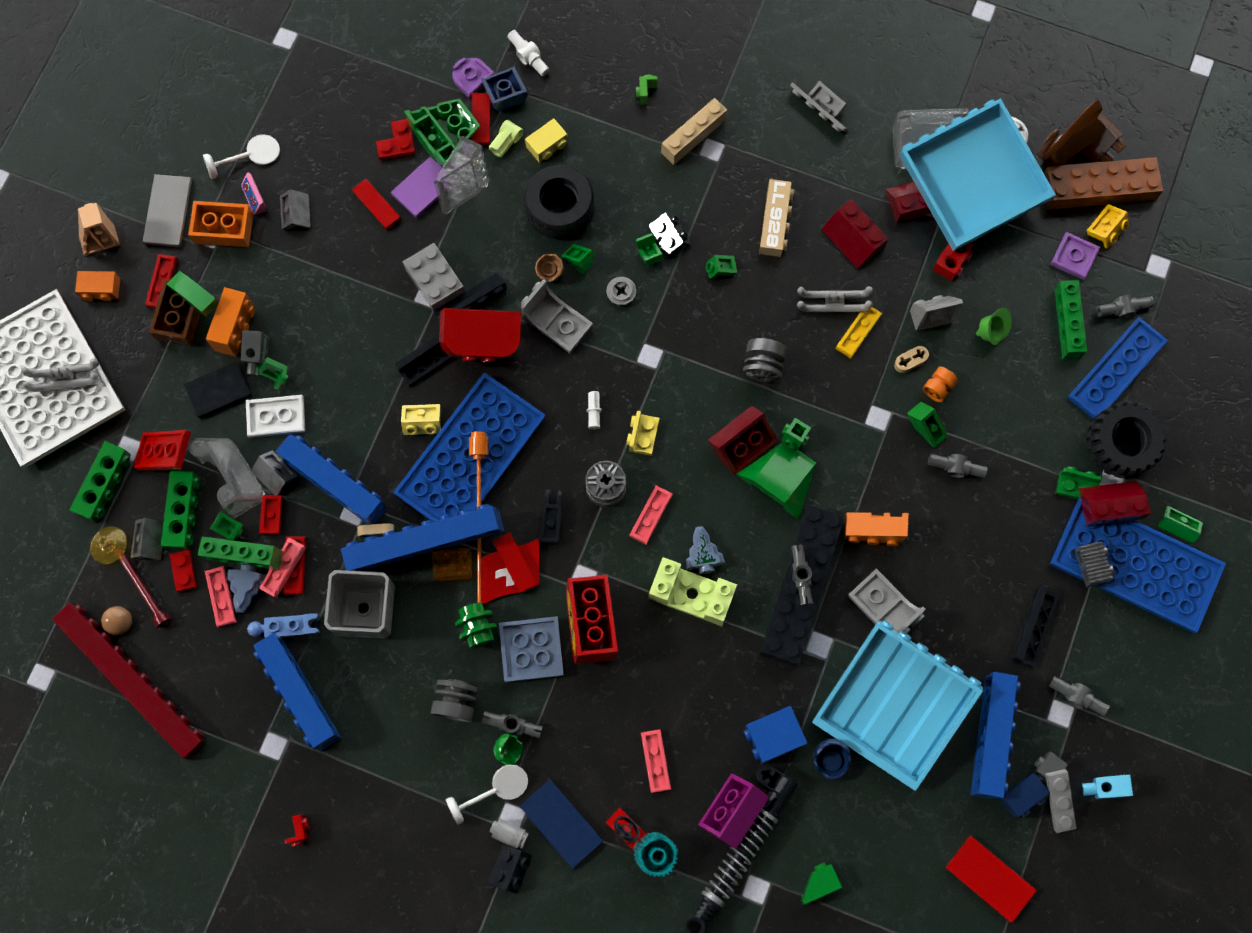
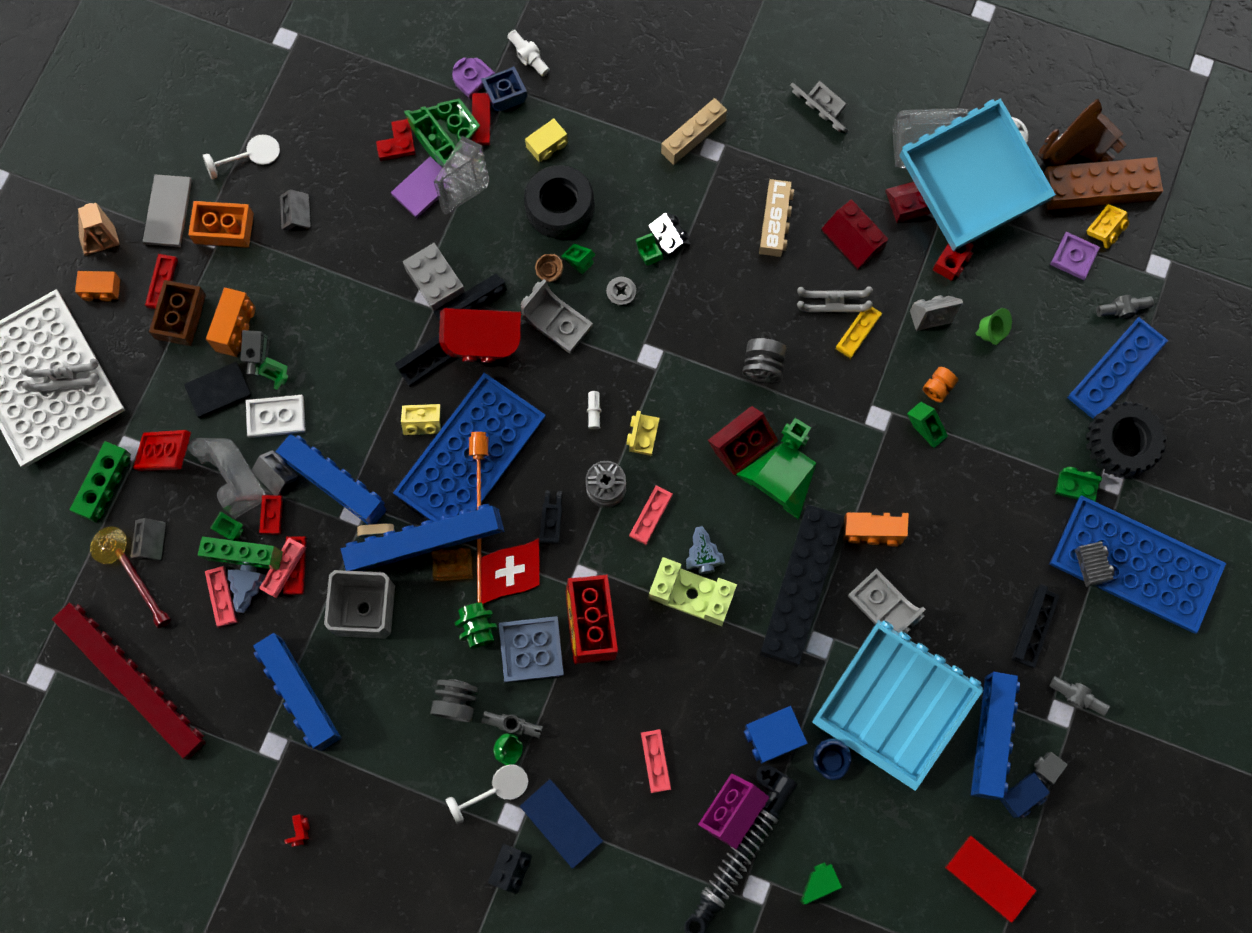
(116, 620): medium nougat hair -> none
(177, 482): green brick -> none
(183, 571): red plate -> none
(193, 293): green slope -> none
(253, 195): slope -> none
(286, 626): medium blue plate -> none
(376, 204): red tile -> none
(508, 134): yellowish green piece -> none
(509, 833): light grey head -> none
(514, 562): red tile -> none
(625, 827): piece -> none
(644, 854): teal brick -> none
(645, 82): bright green bracket -> none
(721, 265): green bracket -> none
(802, 584): dark grey pin -> none
(909, 355): tan beam -> none
(957, 465): dark grey pin -> none
(1060, 801): light grey plate -> none
(1070, 320): green brick -> none
(1114, 503): dark red slope -> none
(1118, 787): medium azure torso -> none
(1180, 524): green slope -> none

